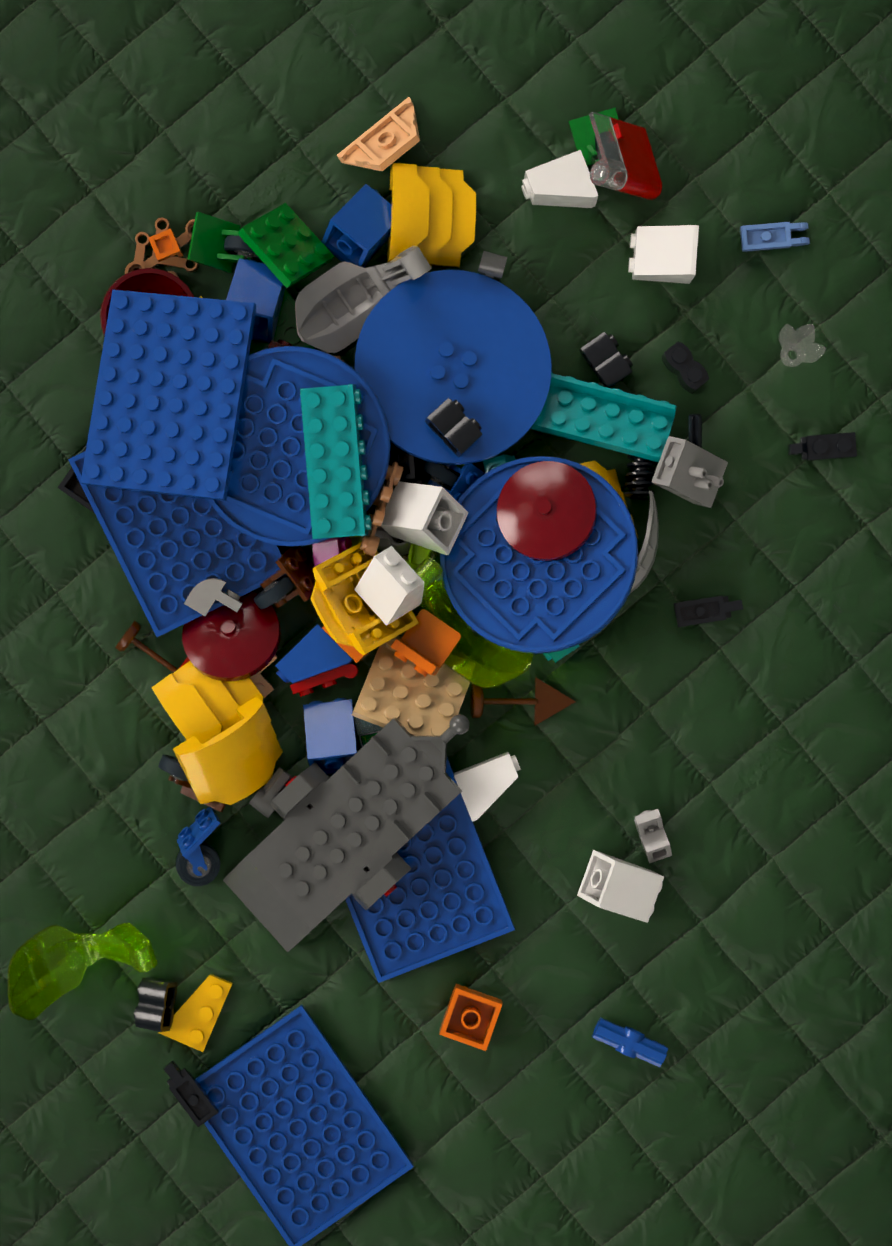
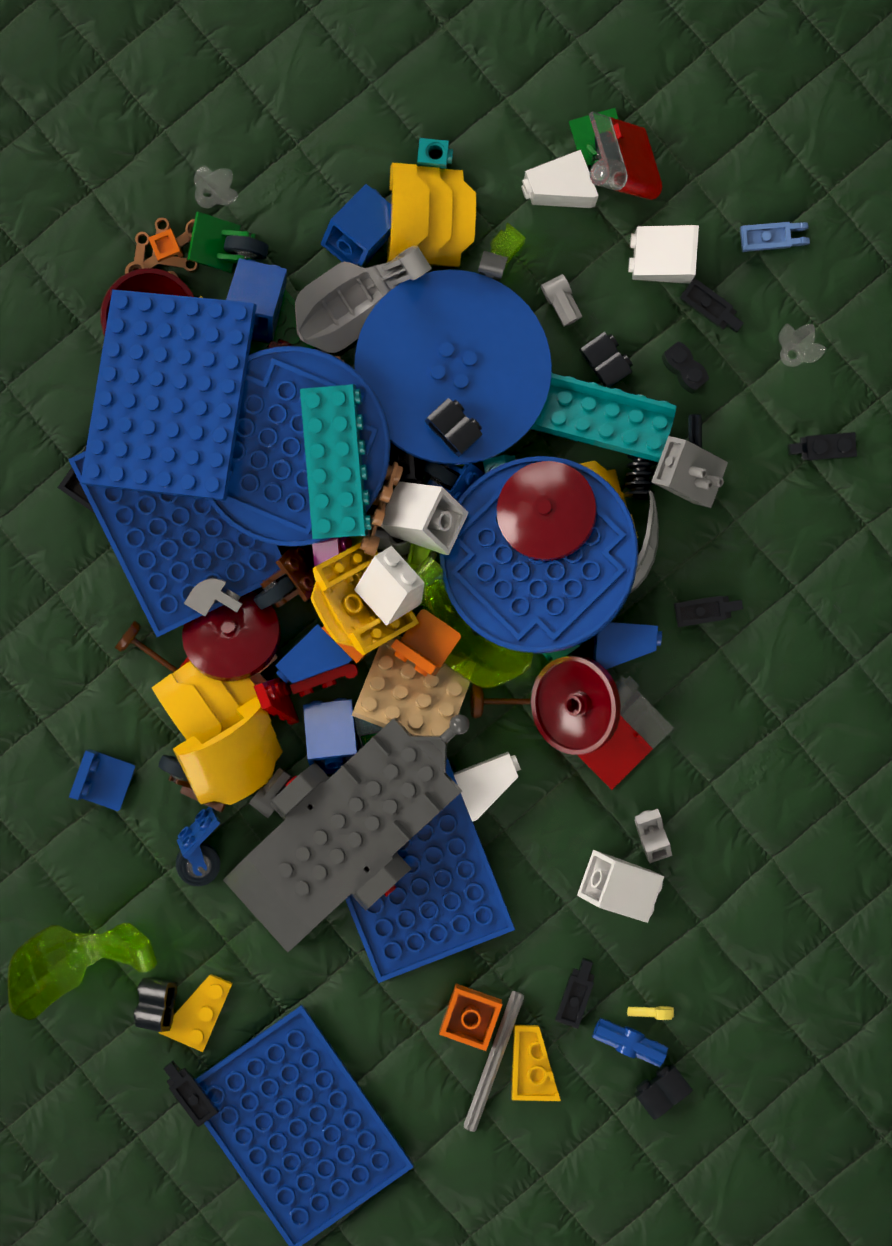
(102, 780): none -> blue bracket
(216, 184): none -> clear plate
(276, 700): none -> red wing
(285, 245): green plate -> none
(384, 140): light nougat wing -> none
(429, 145): none -> teal brick
(493, 1061): none -> light grey axle
(507, 242): none -> clear neon green window
(530, 1067): none -> yellow wing
(558, 293): none -> light grey piece
(575, 704): none -> dark red dish
(576, 995): none -> black hinge
(624, 642): none -> blue slope
(637, 734): none -> door
(658, 1013): none -> light yellow bar
(662, 1091): none -> black brick
(711, 306): none -> black hinge

